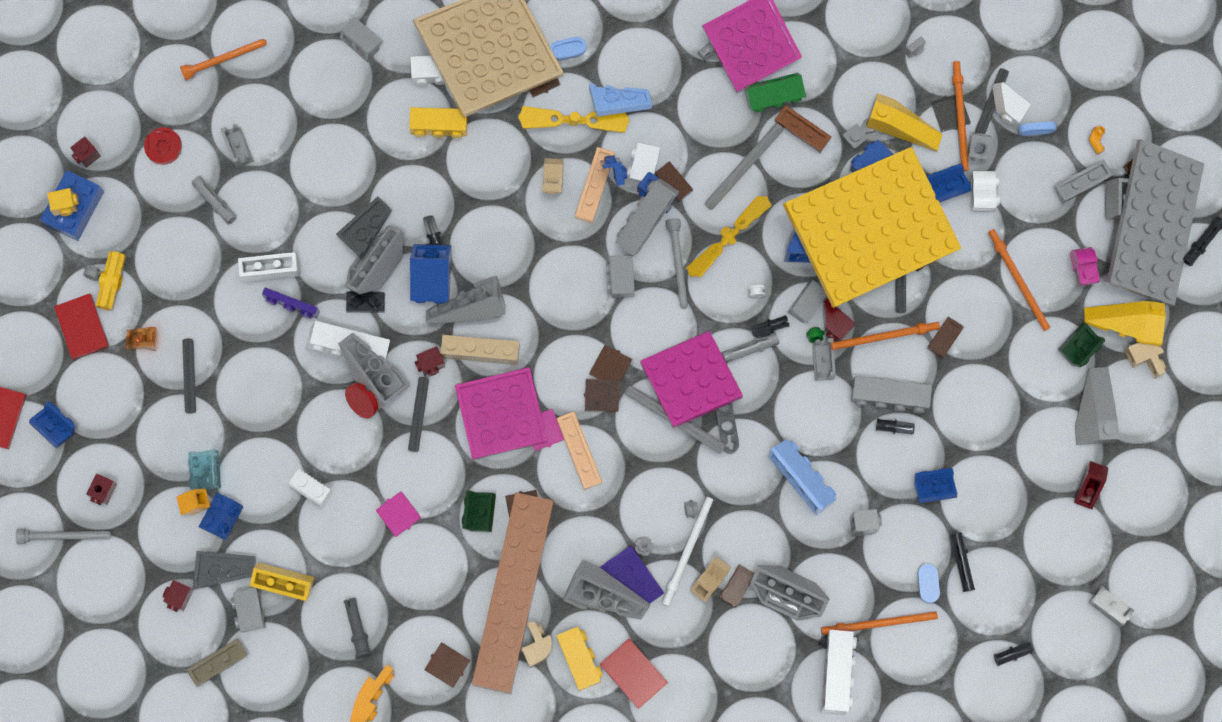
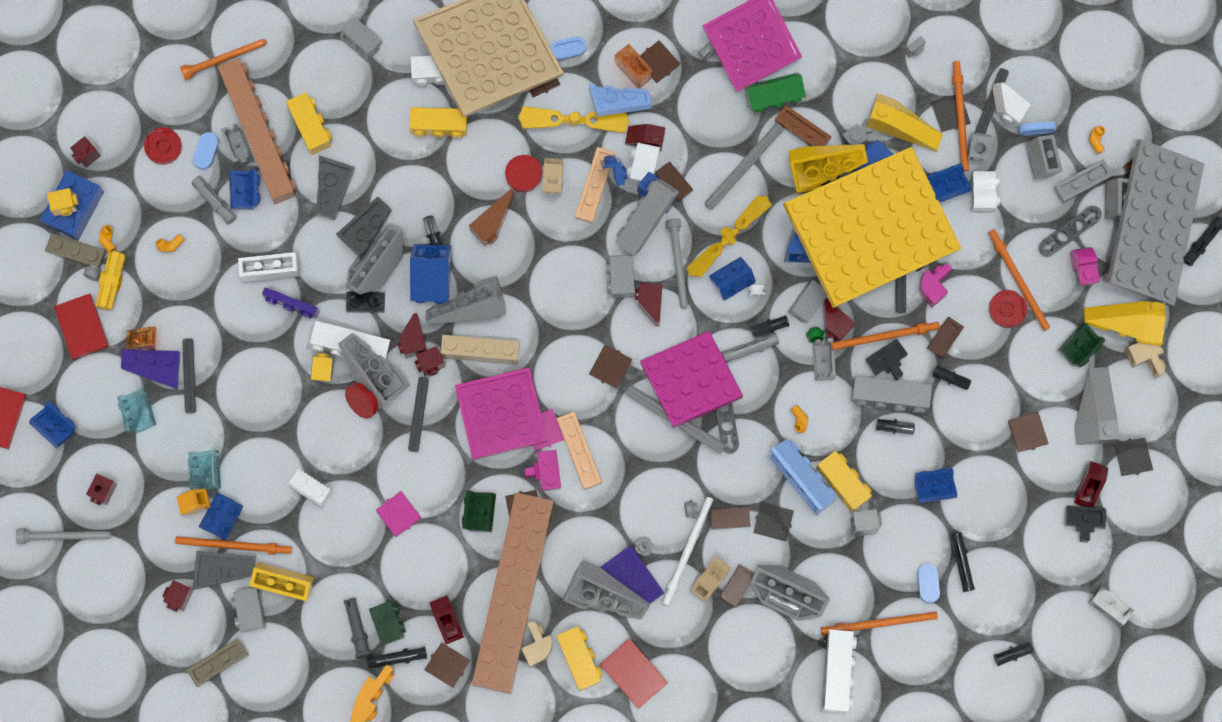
(75, 250): none -> dark tan plate
(105, 238): none -> light orange arm
(136, 411): none -> clear light blue bracket
(153, 364): none -> dark purple wing
(169, 246): none -> light orange arm
(205, 150): none -> light blue tile
(244, 189): none -> blue bracket
(256, 130): none -> nougat brick
(270, 548): none -> orange bar
(309, 123): none -> yellow brick
(321, 367): none -> yellow brick
(332, 186): none -> dark grey wing
(387, 623): none -> dark green bracket
(397, 657): none -> black pin
(412, 338): none -> dark red slope
(446, 619): none -> dark red slope
(489, 223): none -> dark orange slope
(523, 173): none -> red tile
(546, 470): none -> dark pink hinge
(602, 395): reddish brown piece -> none
(633, 66): none -> clear orange brick
(645, 134): none -> dark red slope
(649, 301): none -> dark red slope
(660, 61): none -> reddish brown piece
(730, 518): none -> reddish brown tile
(732, 278): none -> blue bracket
(773, 521): none -> clear smoke piece
(801, 419): none -> light orange arm
(819, 164): none -> yellow wedge
(844, 481): none -> yellow brick
(888, 359): none -> black hinge
(930, 286): none -> dark pink brick
(951, 378): none -> black axle
(1007, 309): none -> red tile
(1028, 432): none -> reddish brown piece
(1044, 156): none -> light grey brick
(1070, 231): none -> dark grey beam
(1085, 520): none -> black hinge
(1133, 456): none -> clear smoke piece

